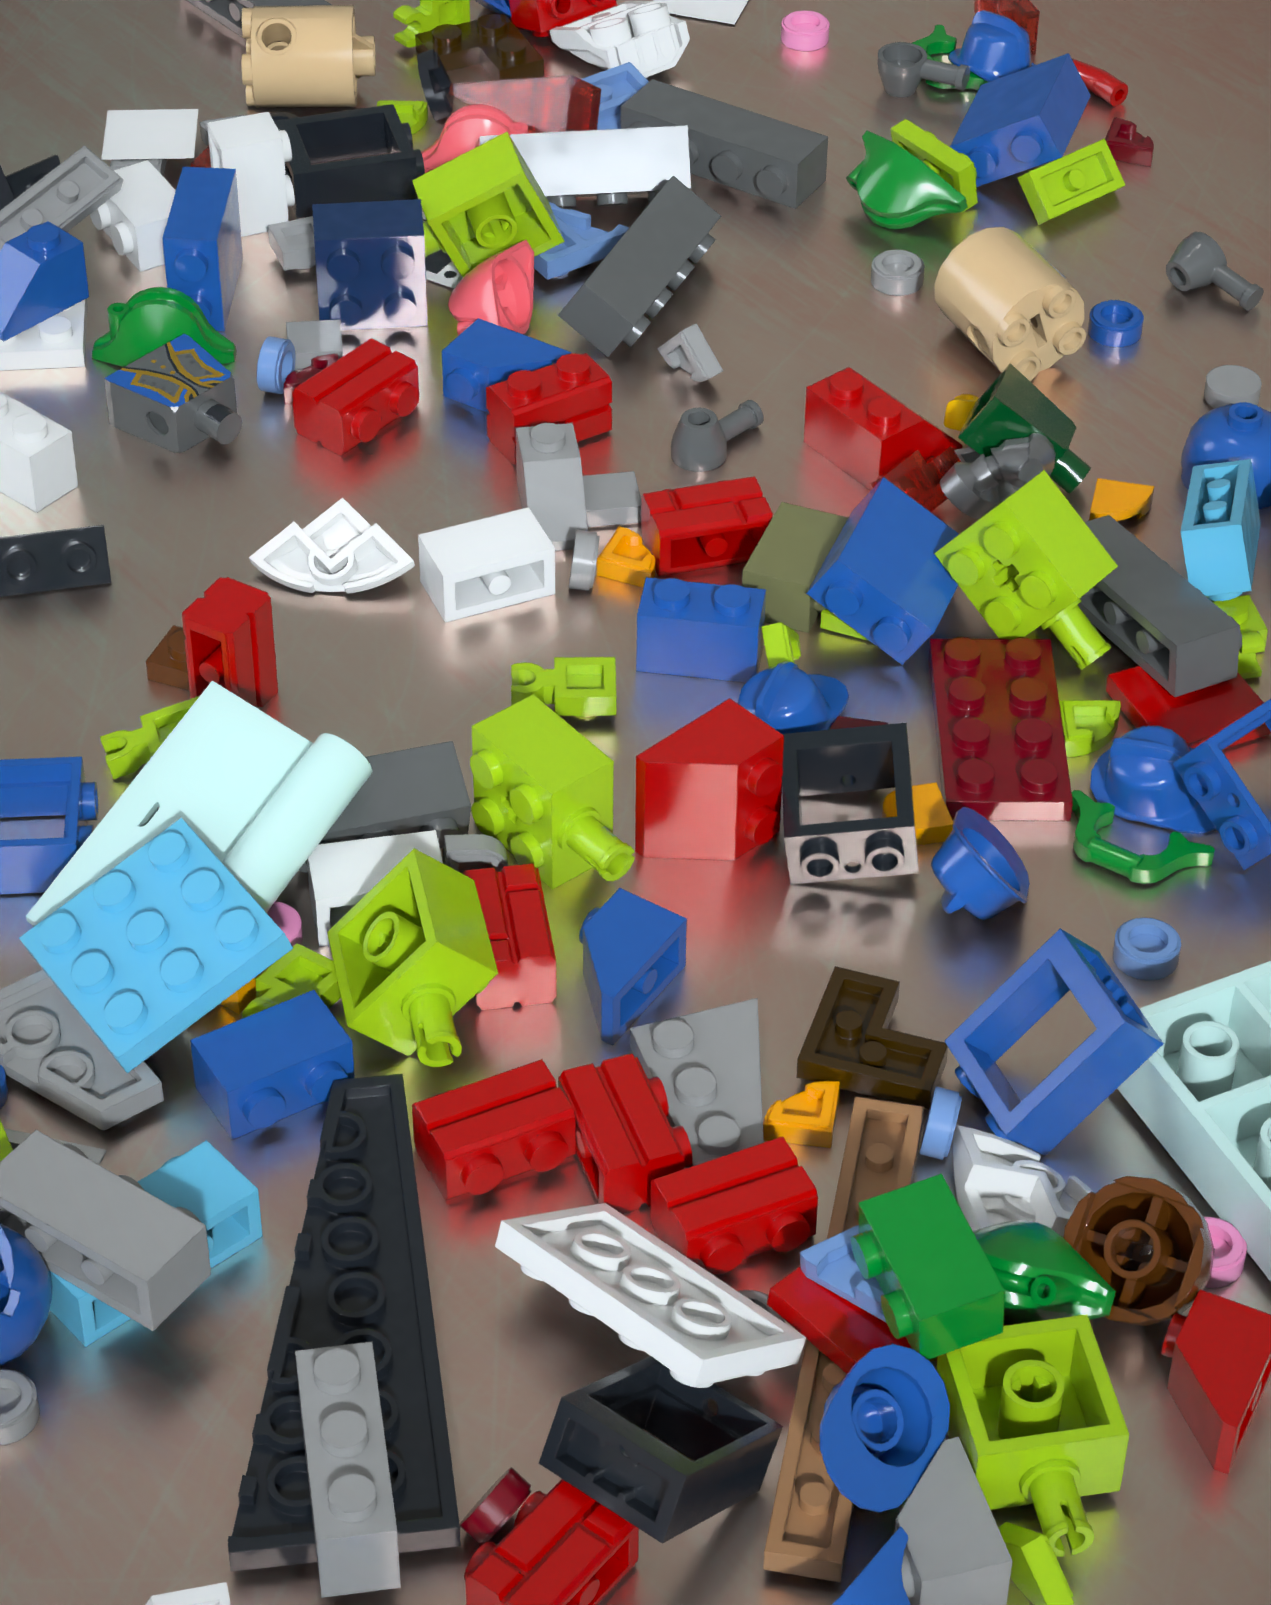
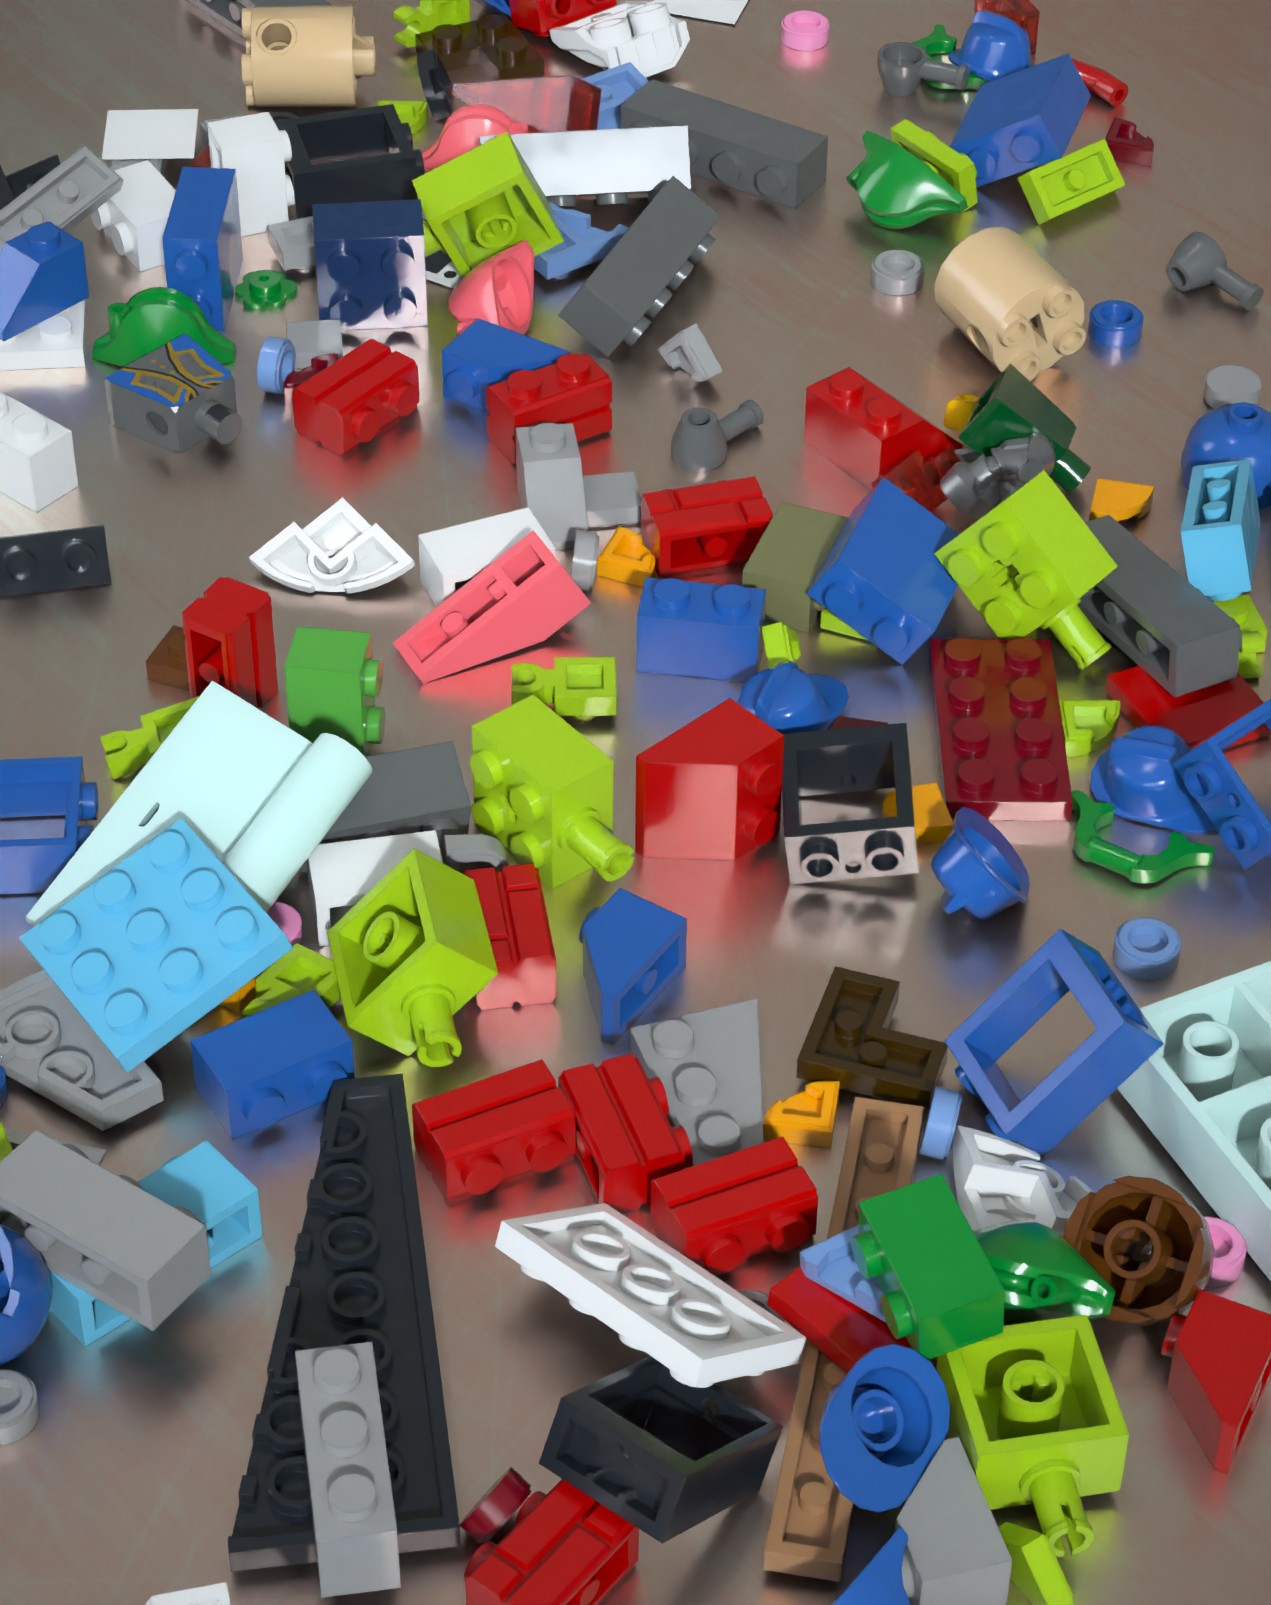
(264, 289): none -> green plant
(334, 686): none -> bright green brick
(499, 611): none -> coral slope

